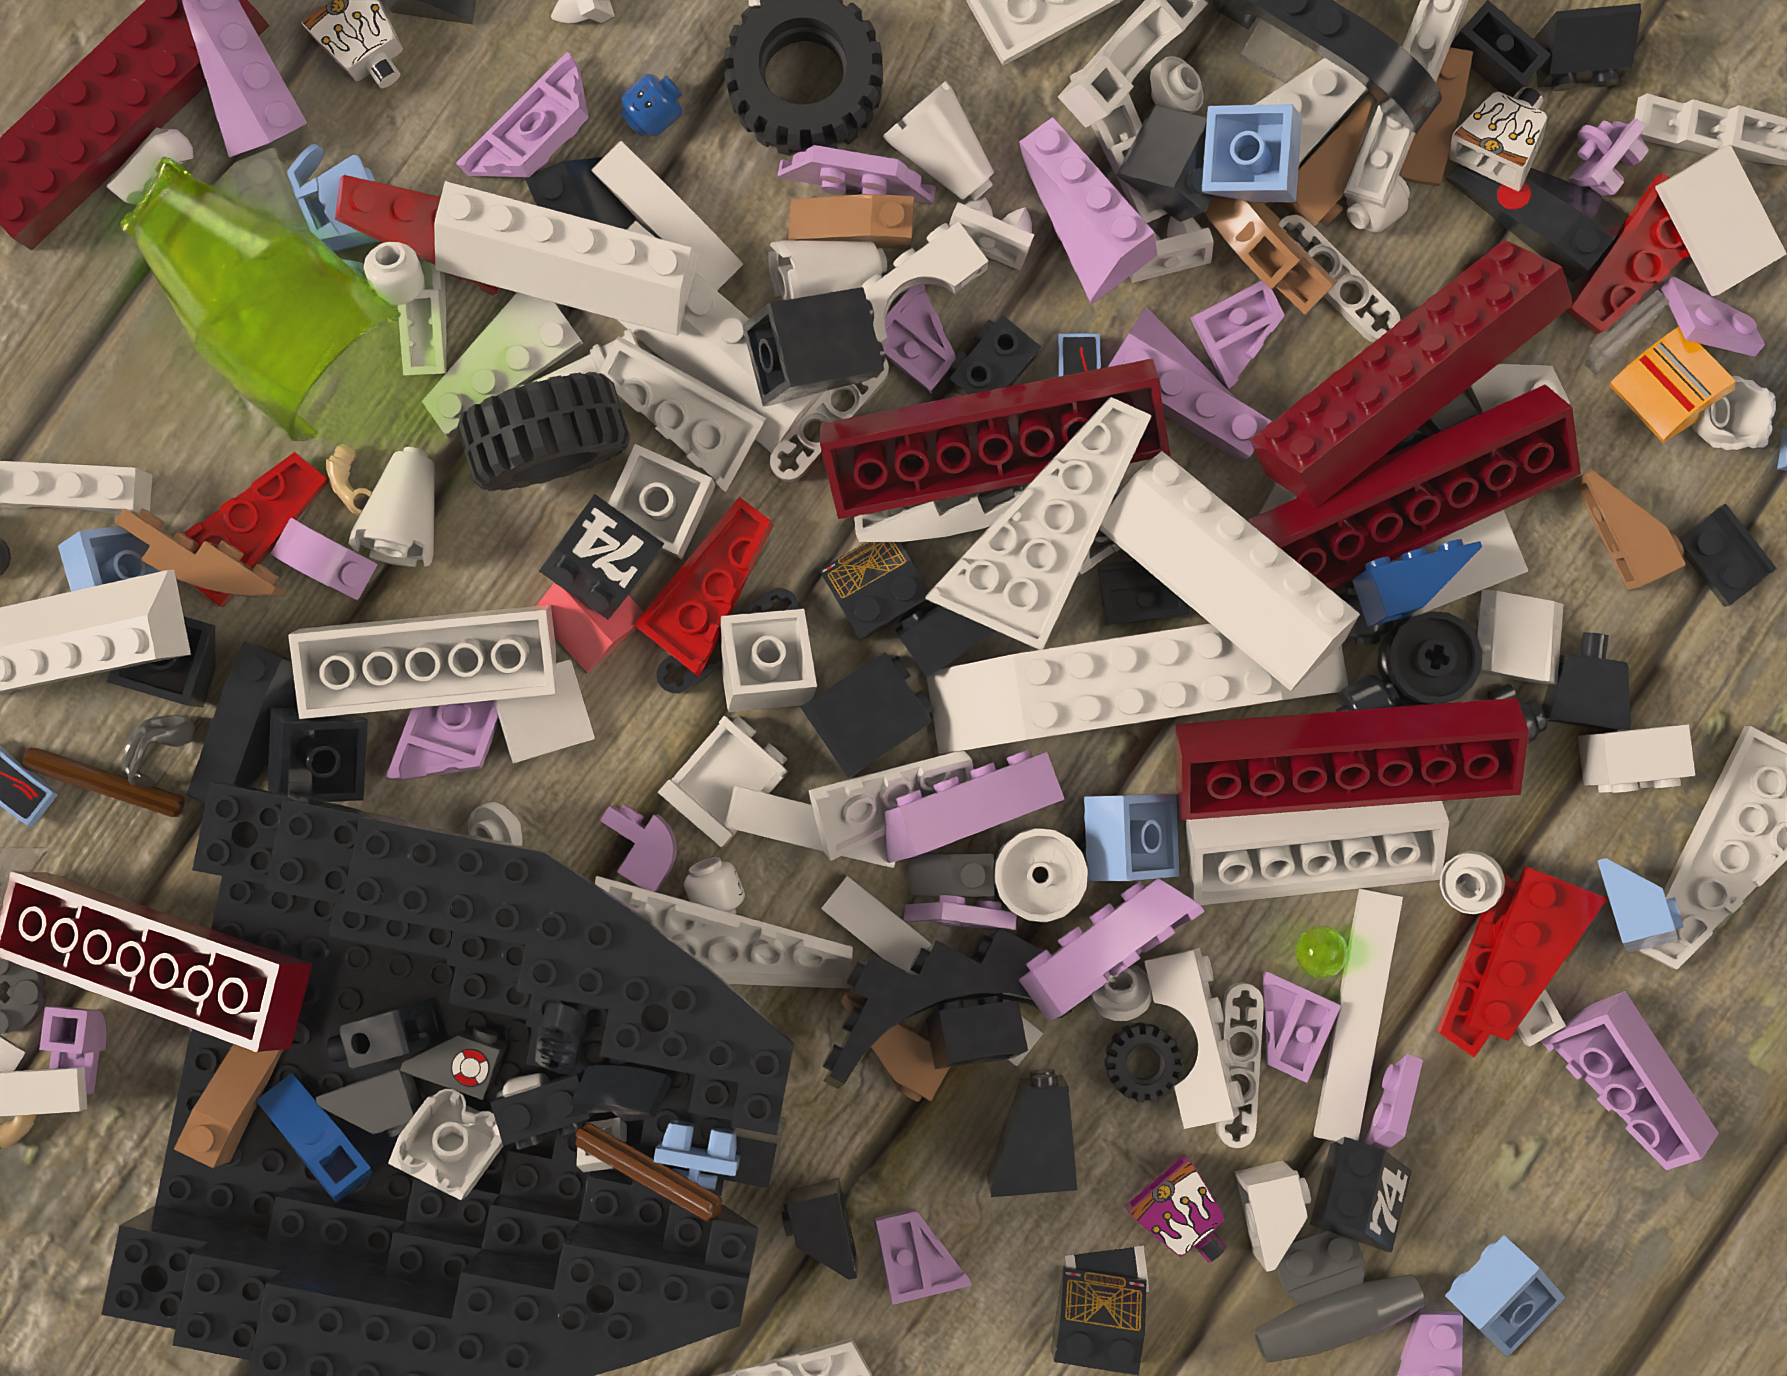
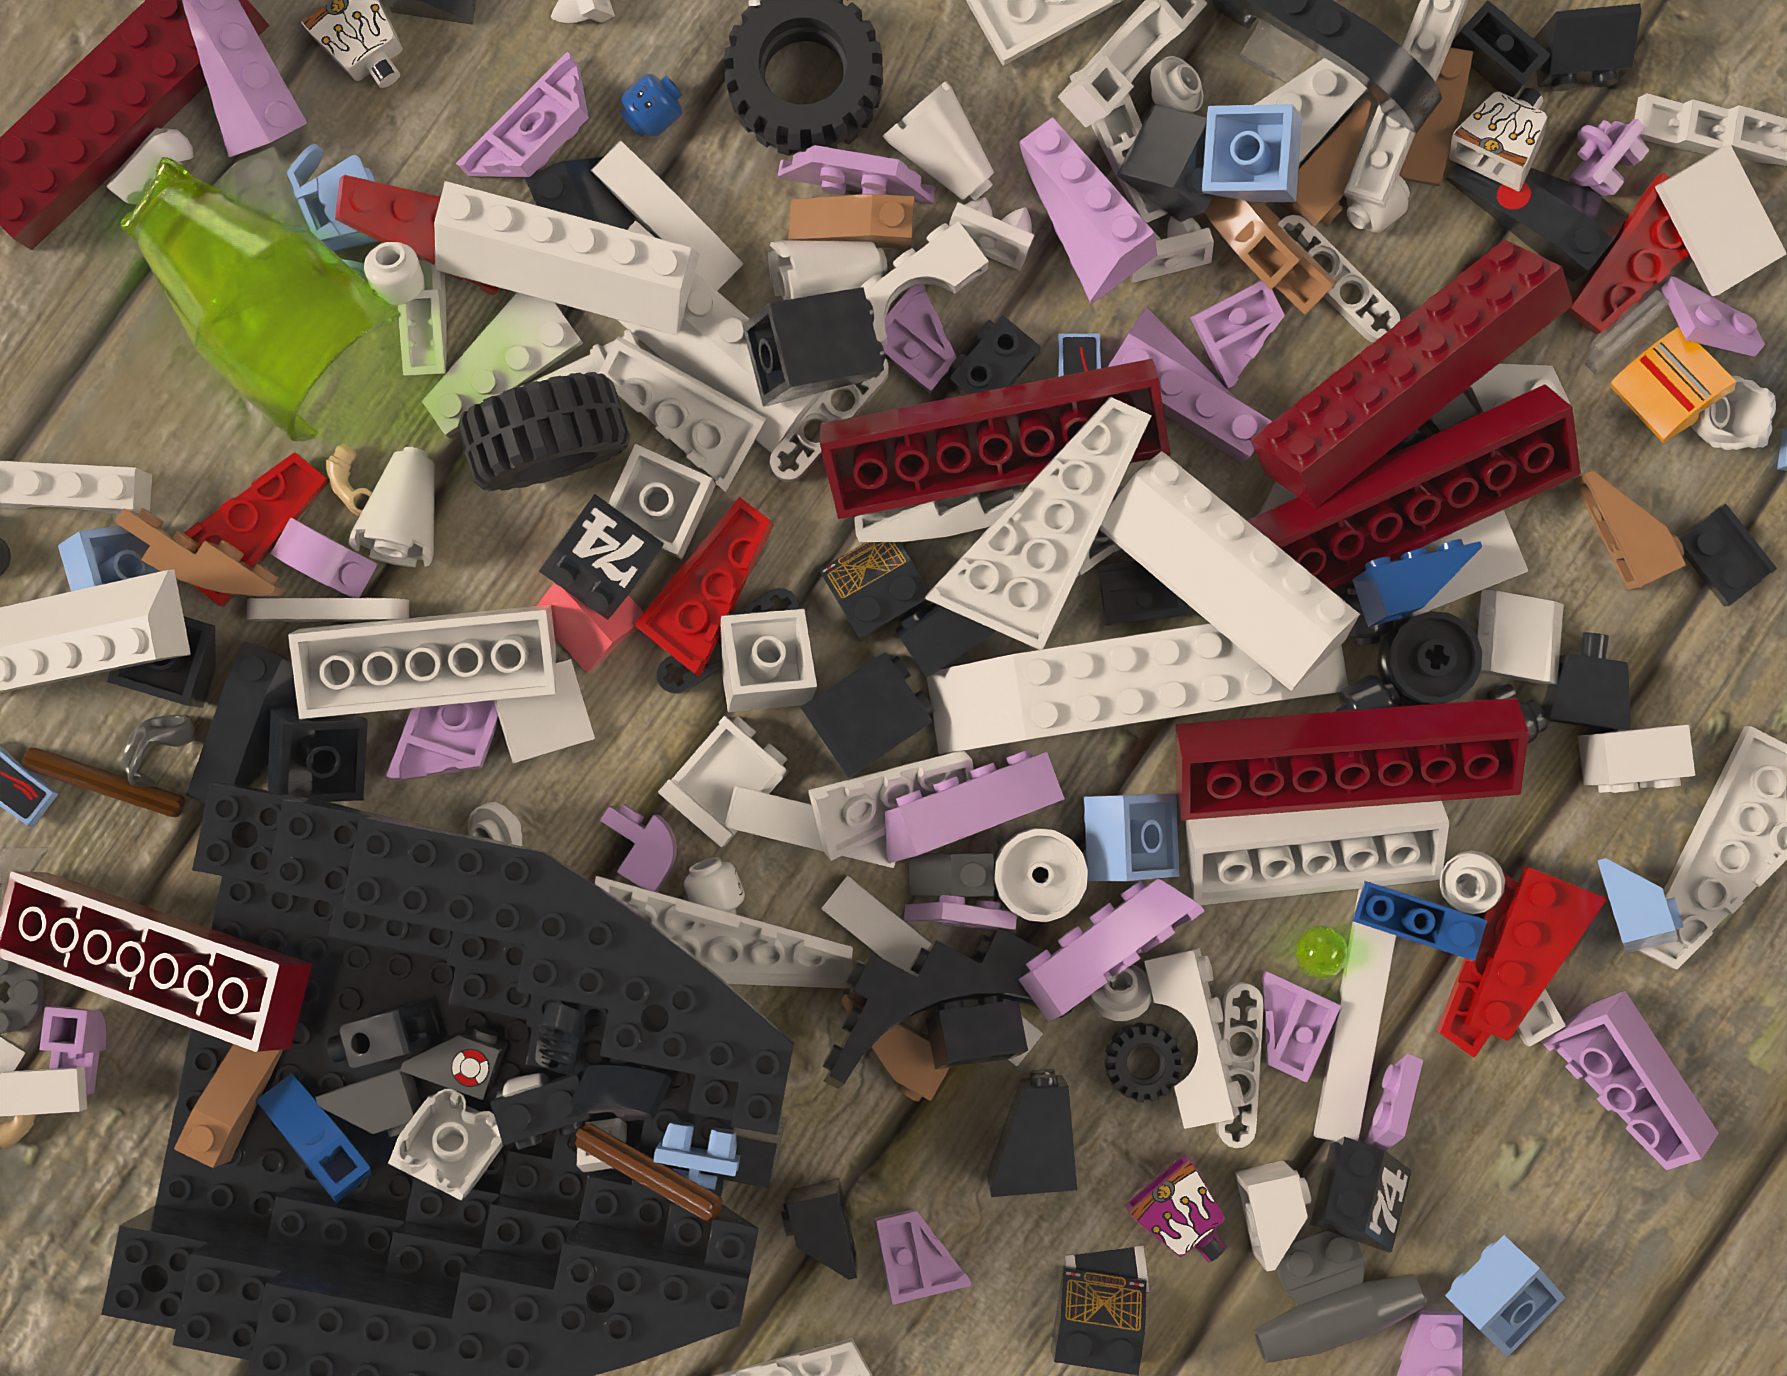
(326, 609): none -> white beam
(1419, 920): none -> blue slope

